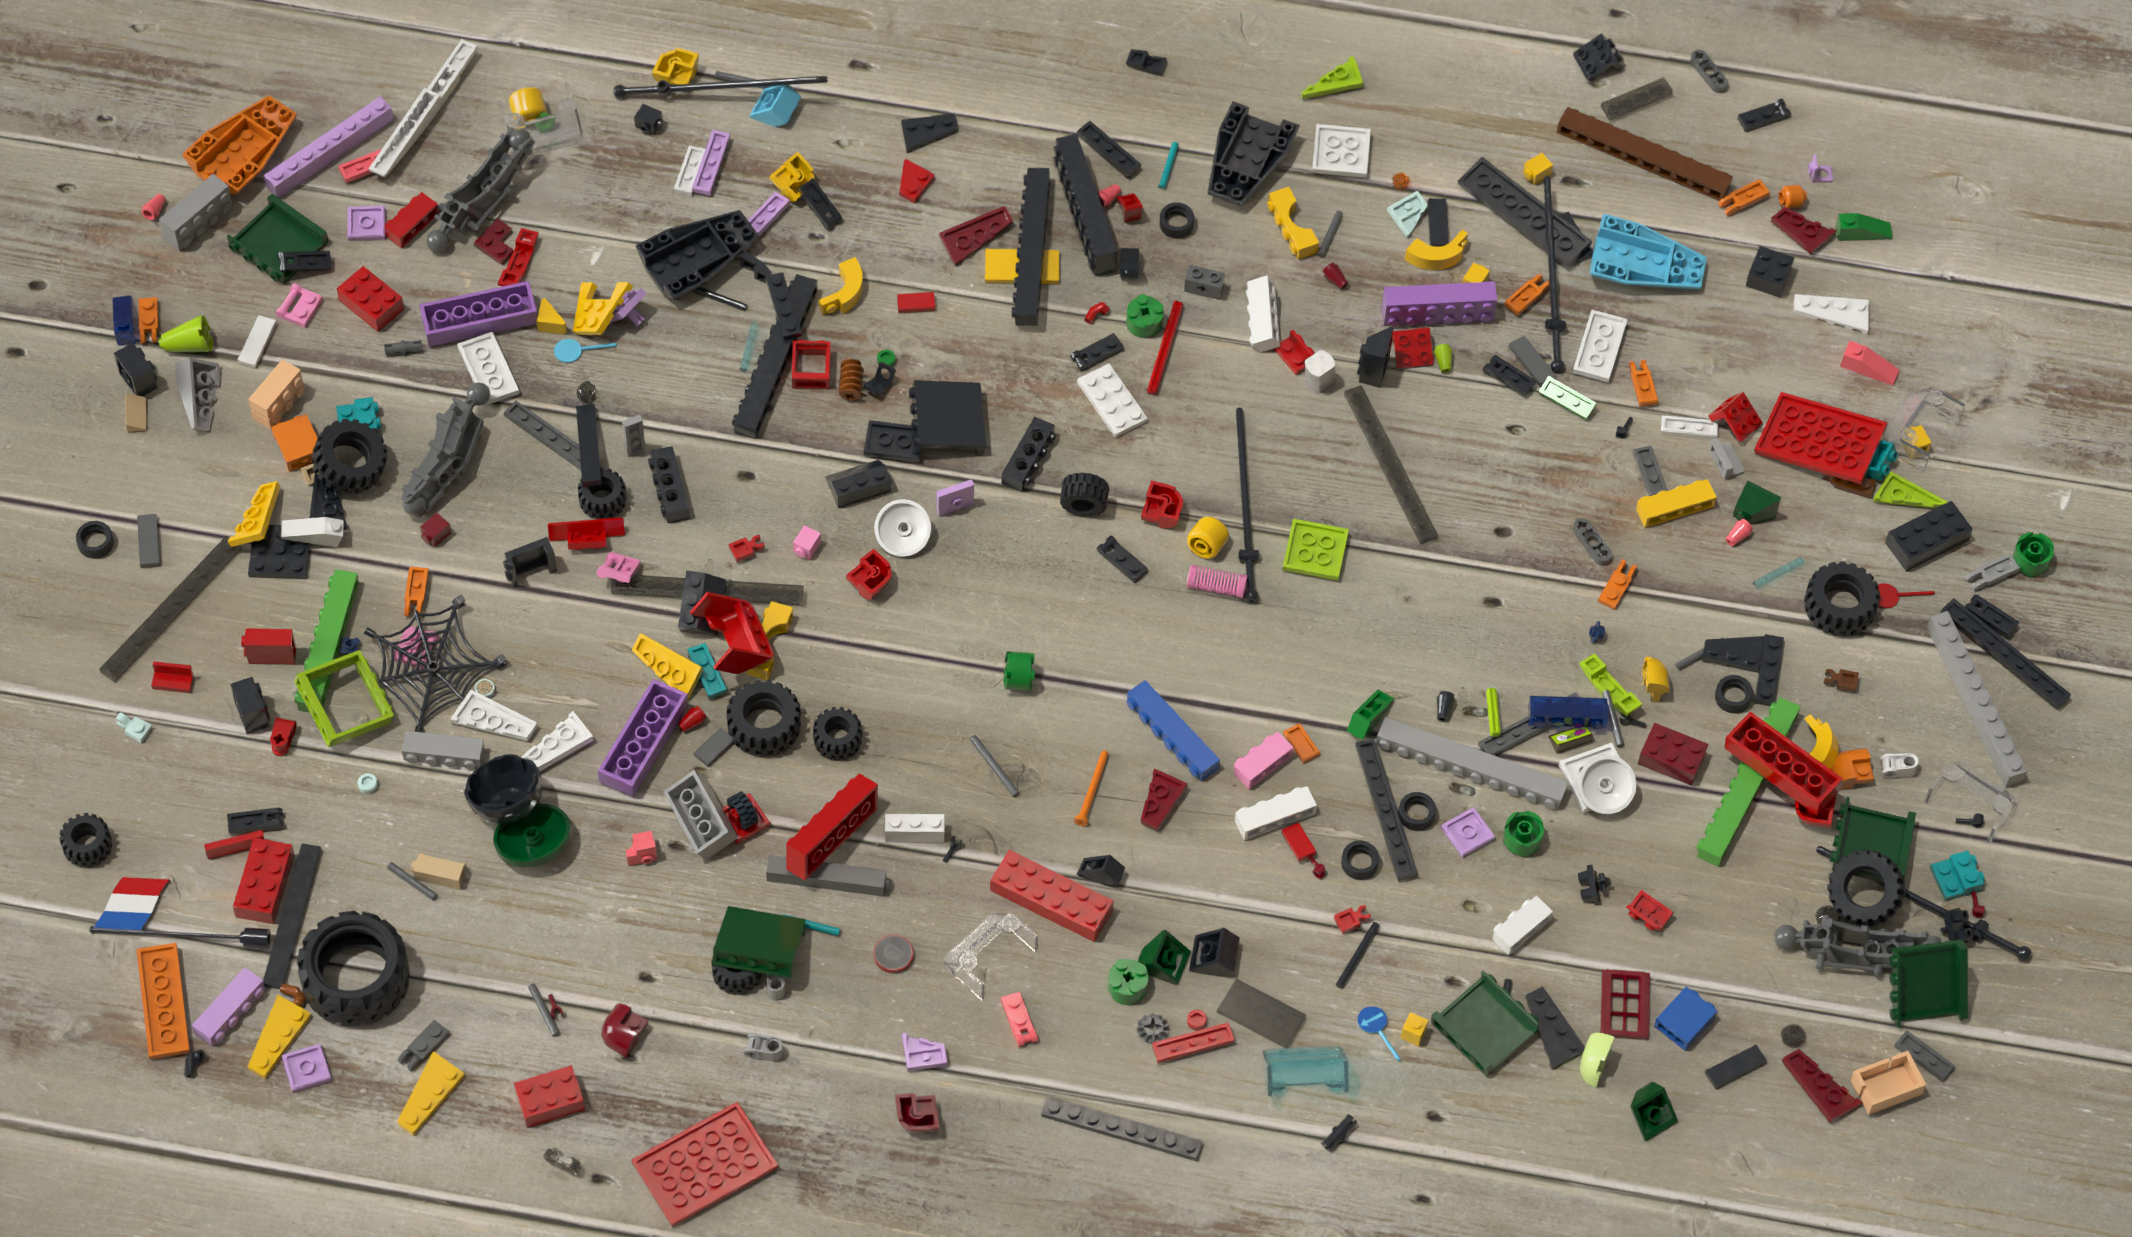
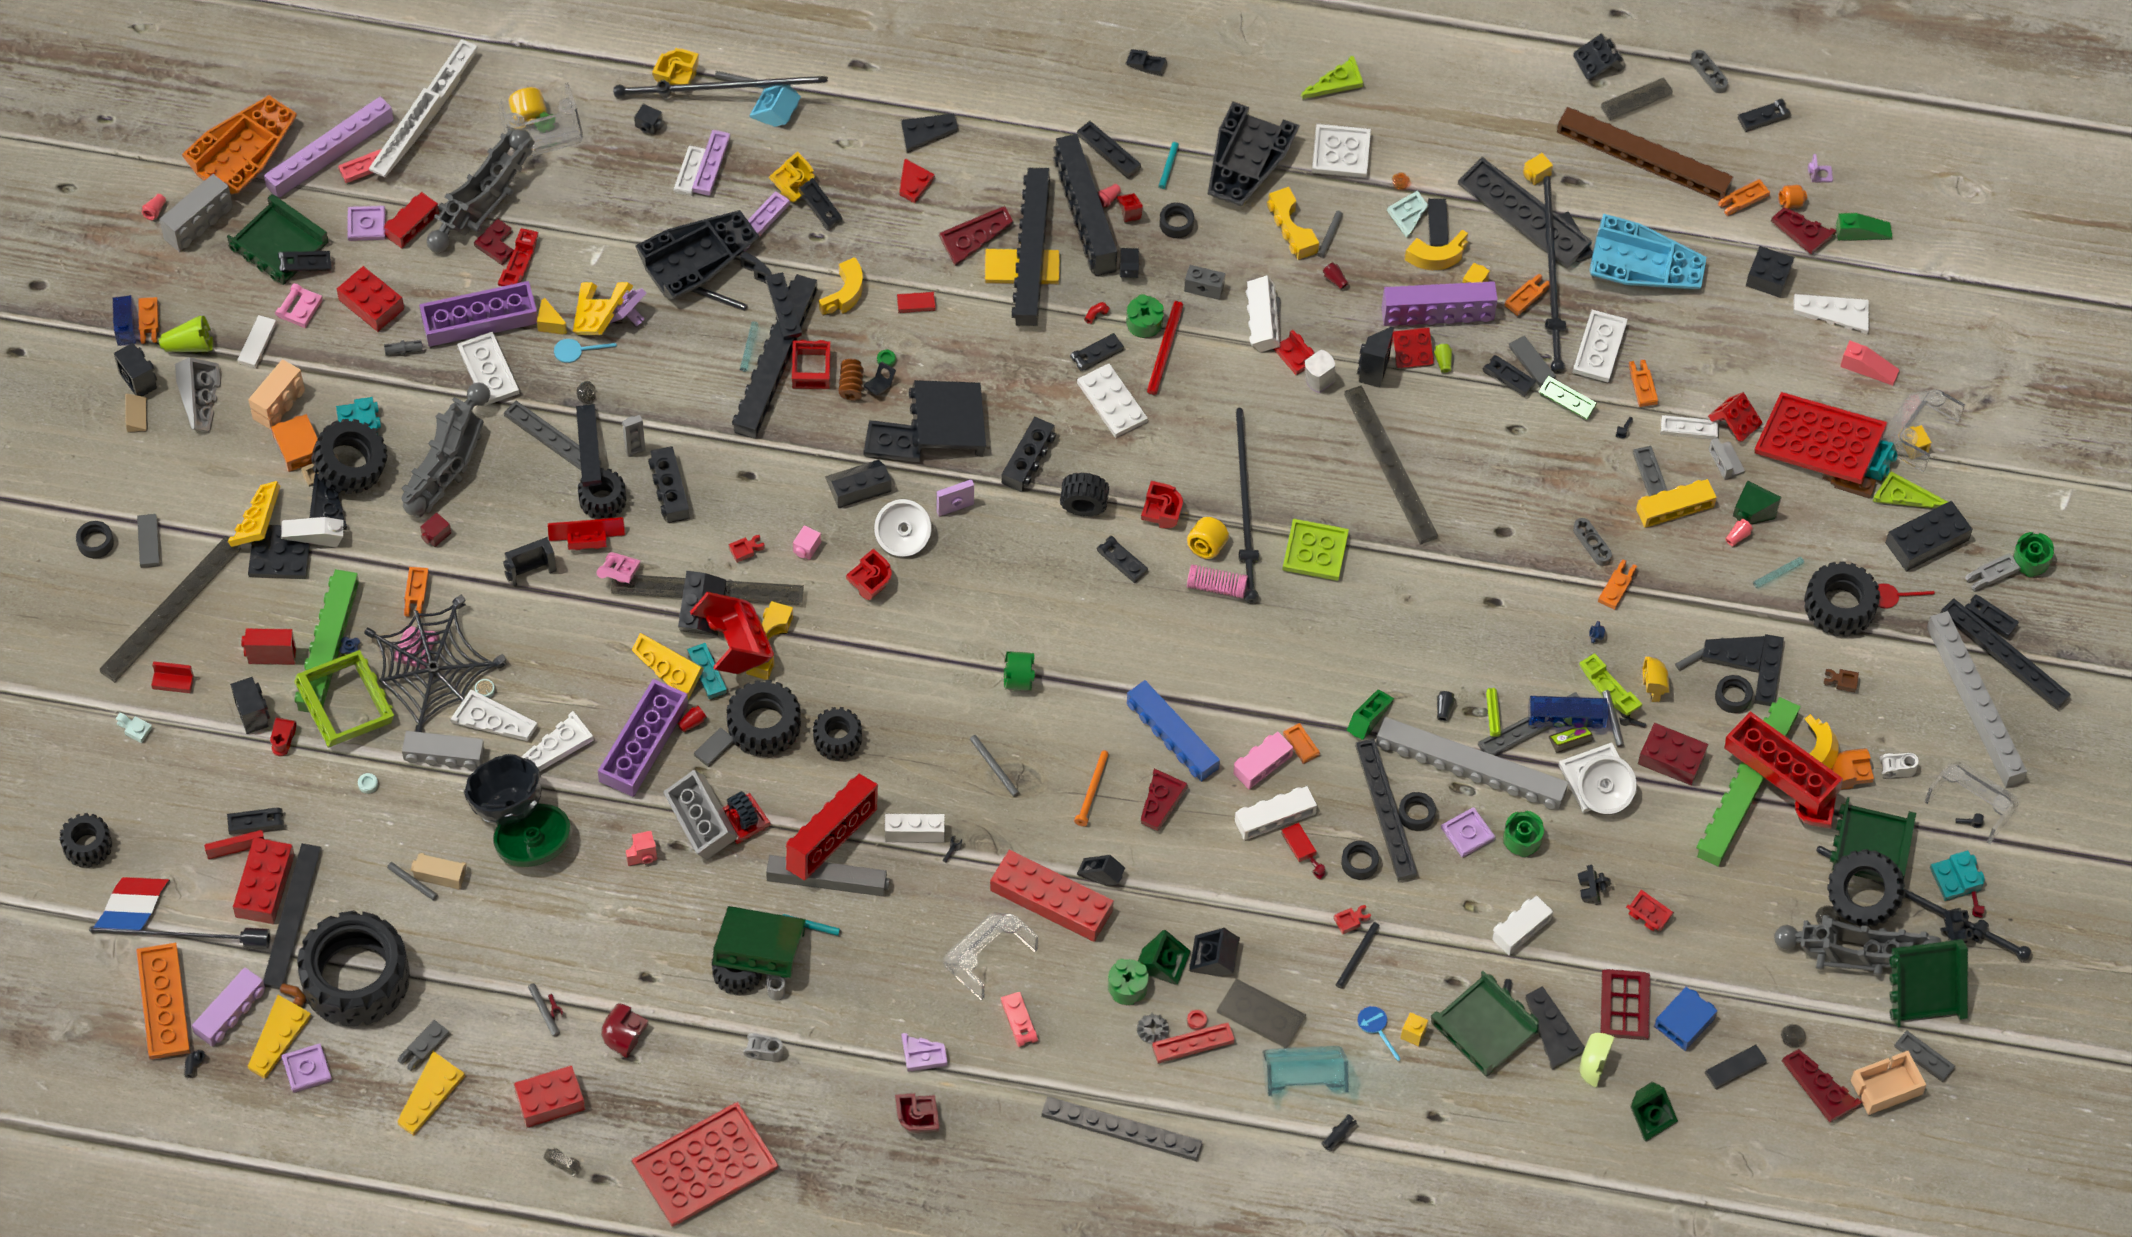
(893, 953): tile -> none

